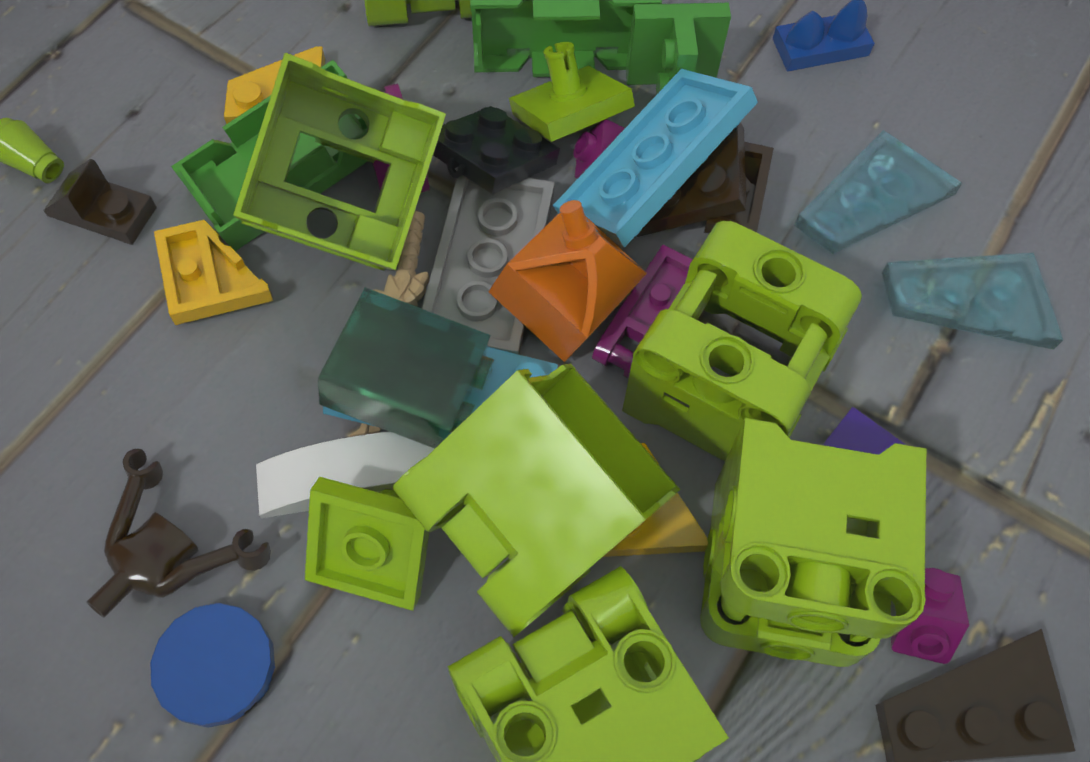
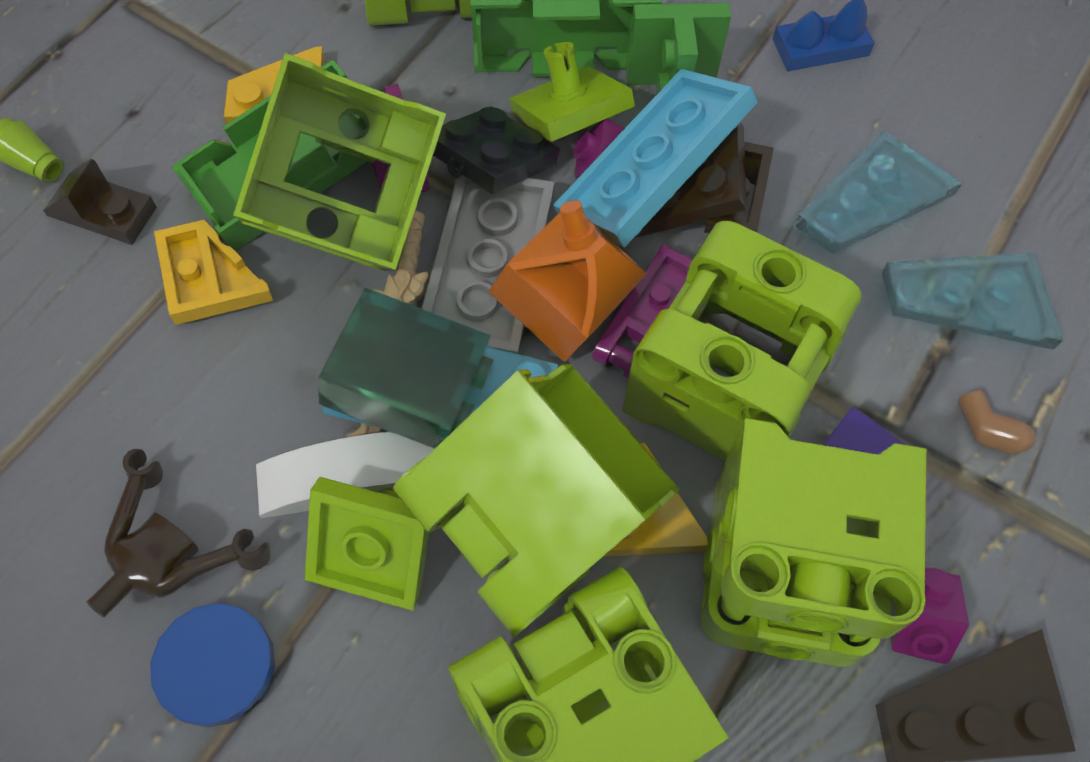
(995, 429): none -> medium nougat arm

